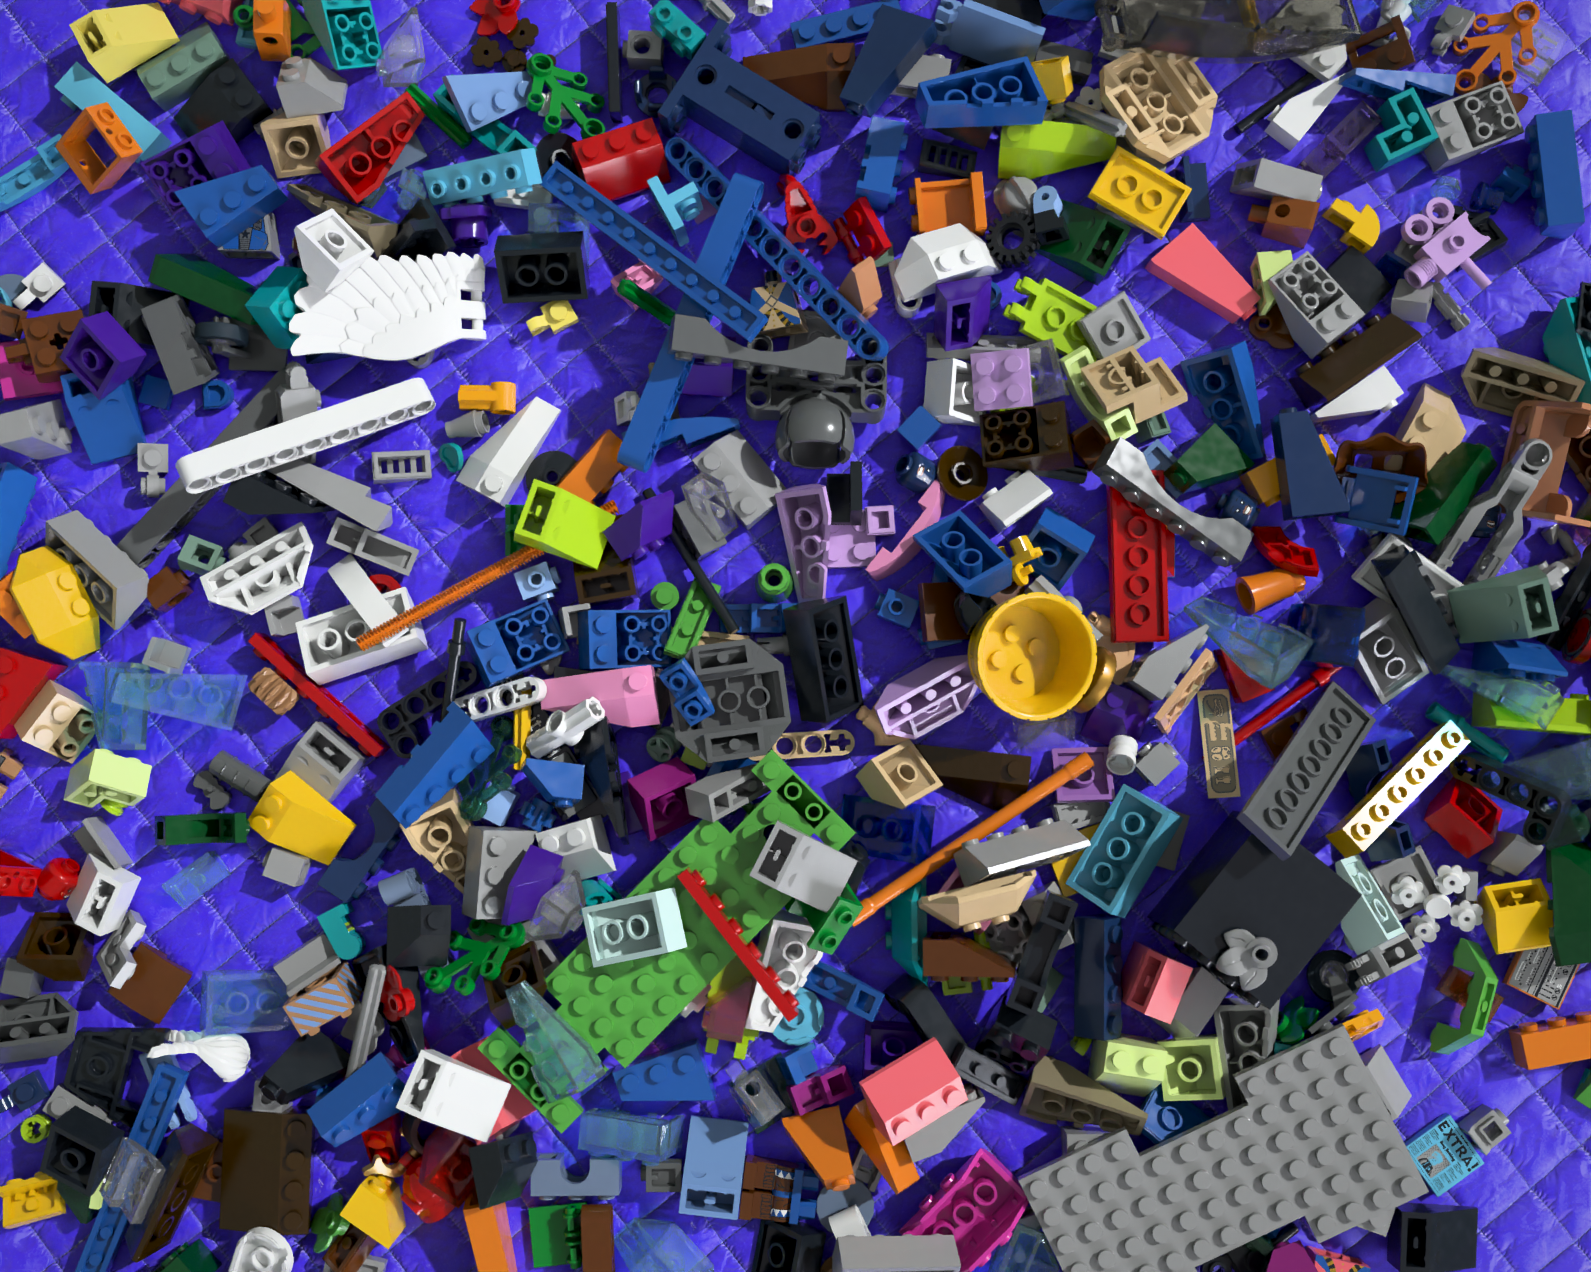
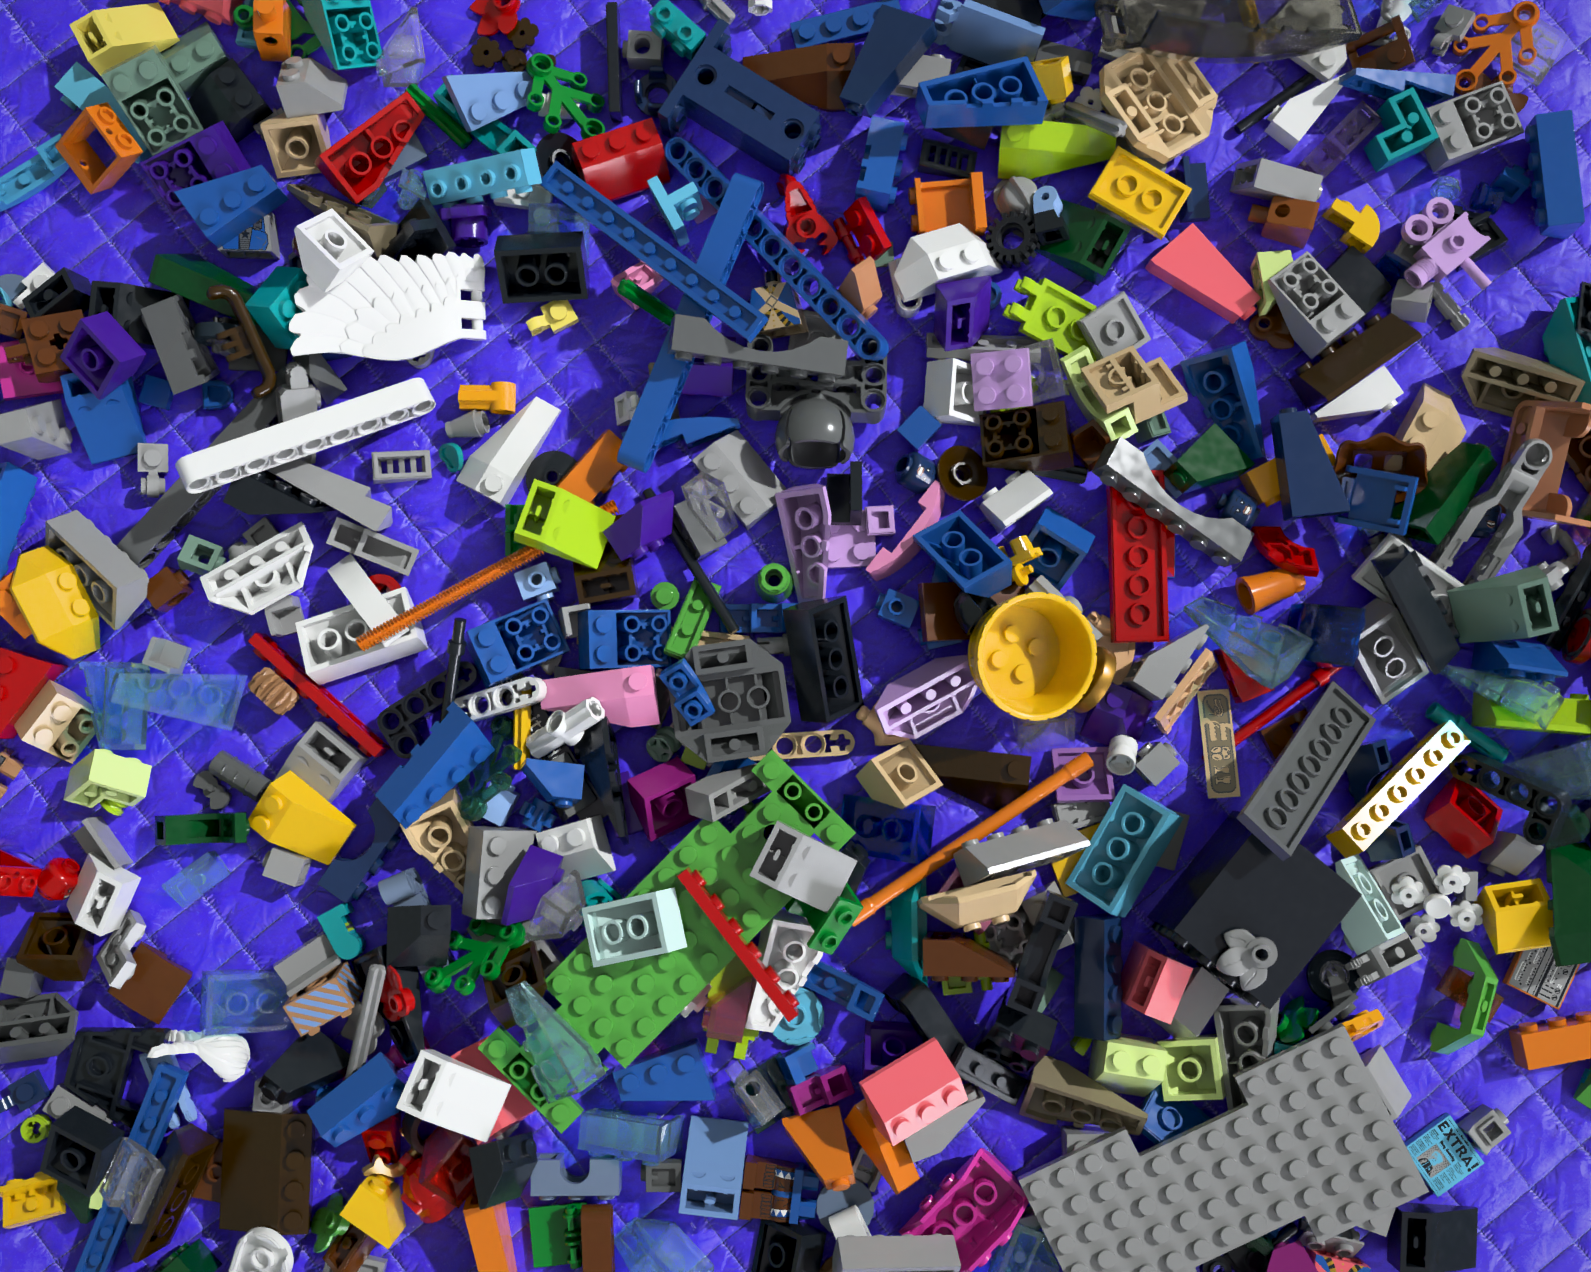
(59, 294): none -> black slope
(152, 100): none -> sand green slope
(244, 338): none -> dark brown piece
(321, 376): none -> dark grey slope
(1343, 1245): none -> light grey hinge

